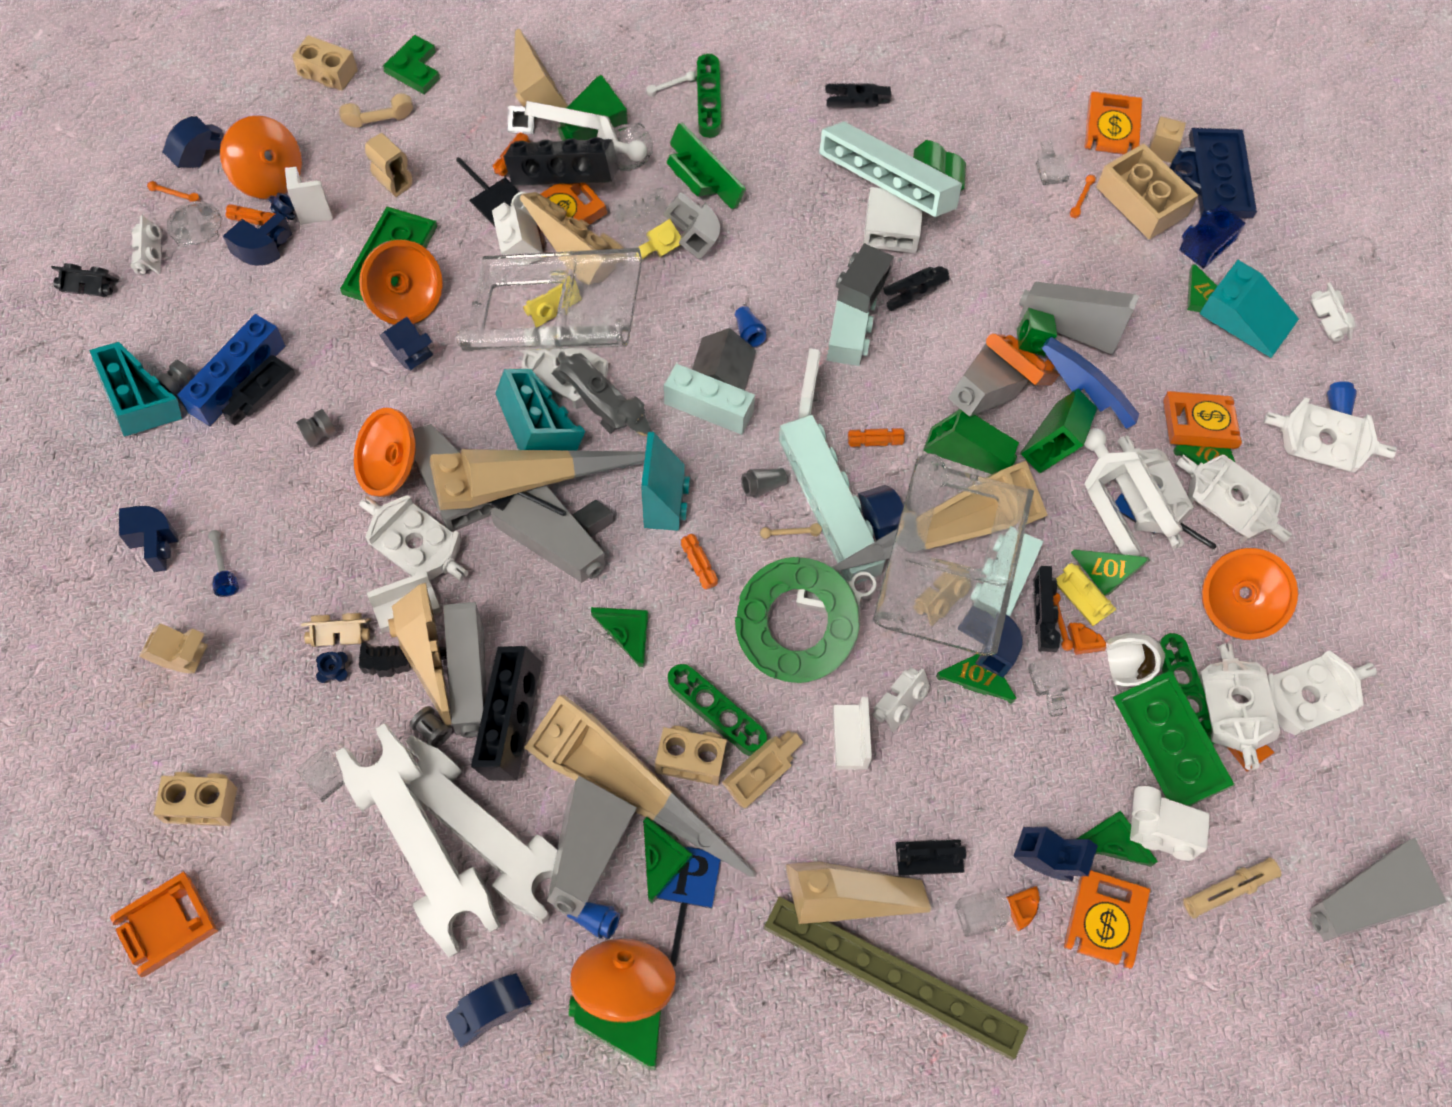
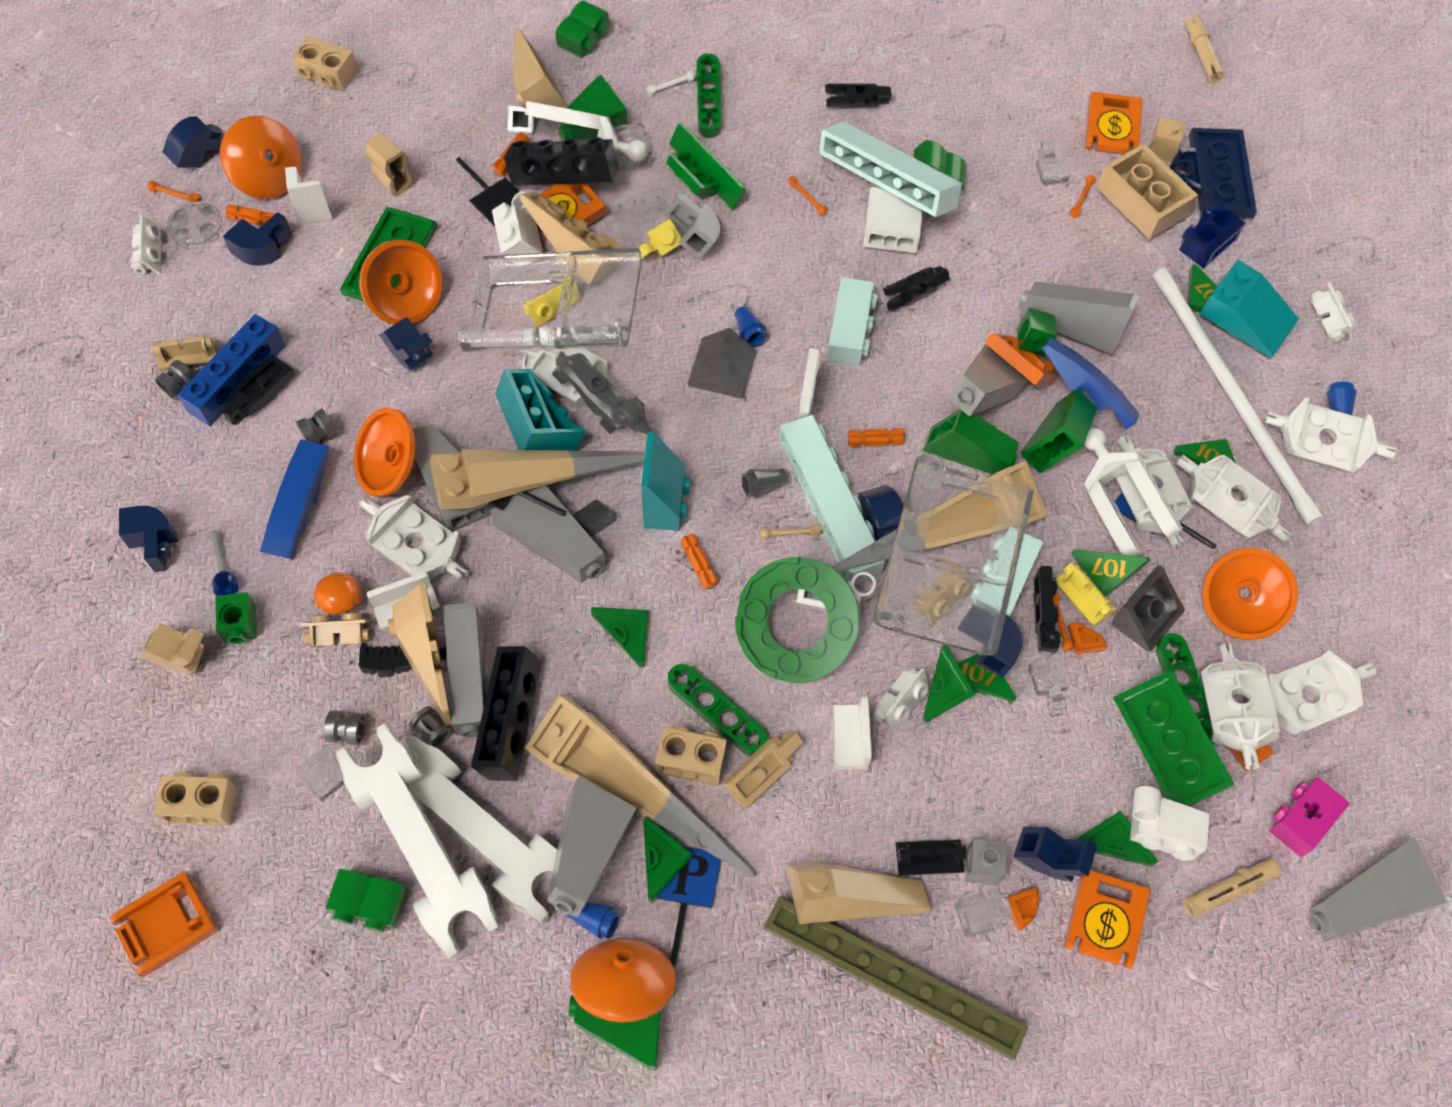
(72, 277): black hinge -> none
(132, 392): teal wedge -> none
(189, 351): none -> tan hinge
(233, 606): none -> green brick
(282, 204): dark blue plate -> none
(294, 499): none -> blue slope
(327, 659): dark blue plate -> none
(337, 593): none -> orange hair
(348, 727): none -> flat silver wheel
(352, 116): tan bar -> none
(366, 900): none -> green brick
(409, 65): green plate -> none
(487, 1007): dark blue brick -> none
(582, 28): none -> green brick
(709, 399): light aqua brick -> none
(793, 182): none -> orange hinge
(864, 278): dark grey brick -> none
(948, 686): none -> green tile
(986, 862): none -> light grey brick
(1134, 658): white piece -> none
(1150, 611): none -> flat silver slope
(1200, 40): none -> tan pin
(1209, 419): orange container -> none
(1302, 501): none -> white piece
(1323, 810): none -> dark pink brick

